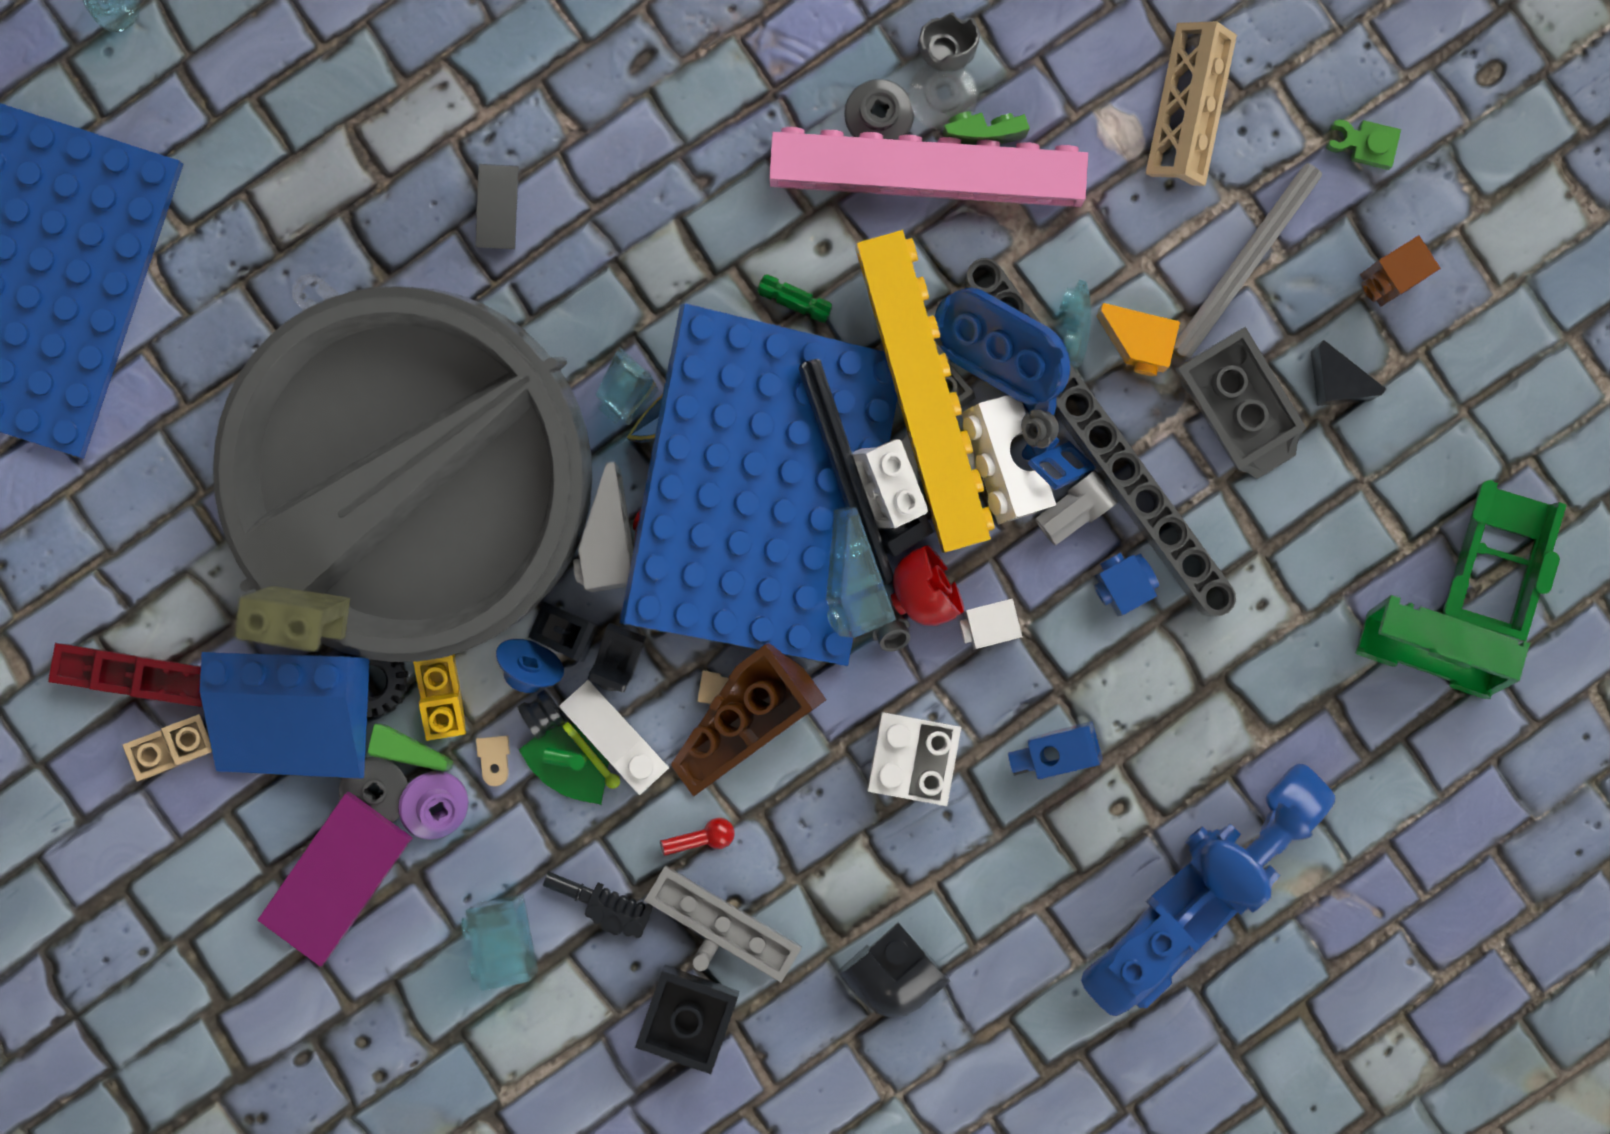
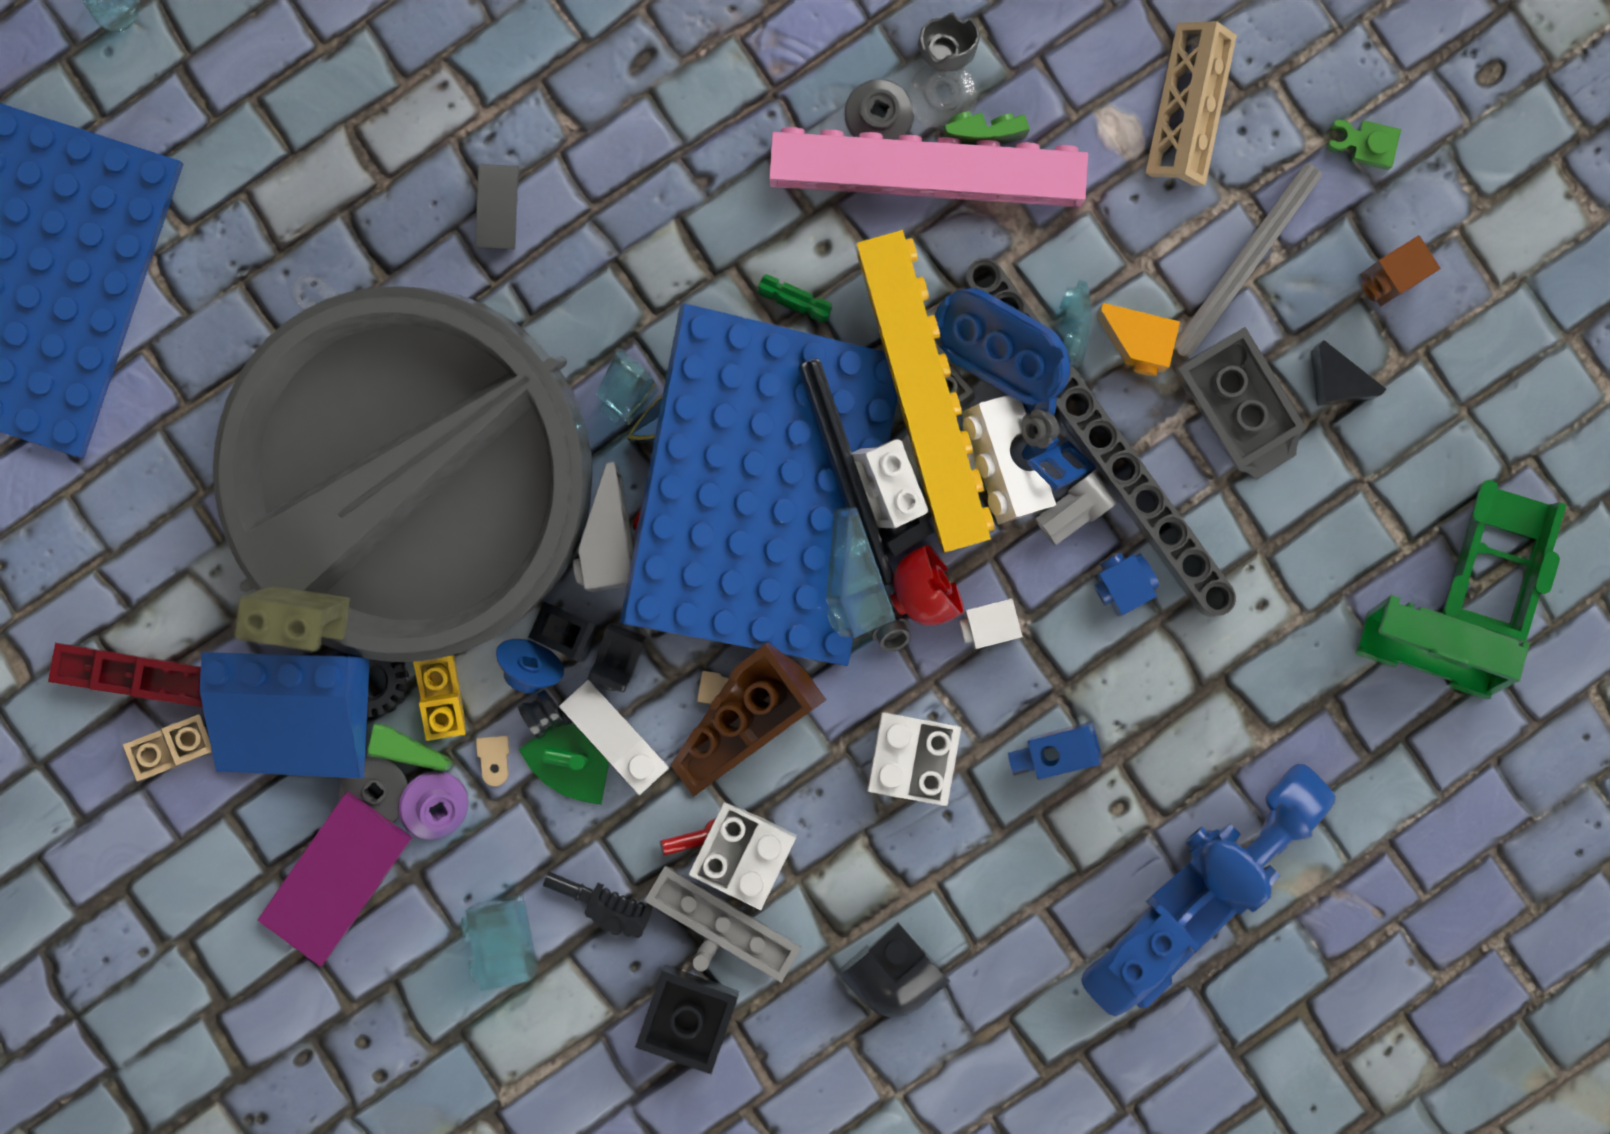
(611, 780): lime hinge -> none
(743, 855): none -> white slope

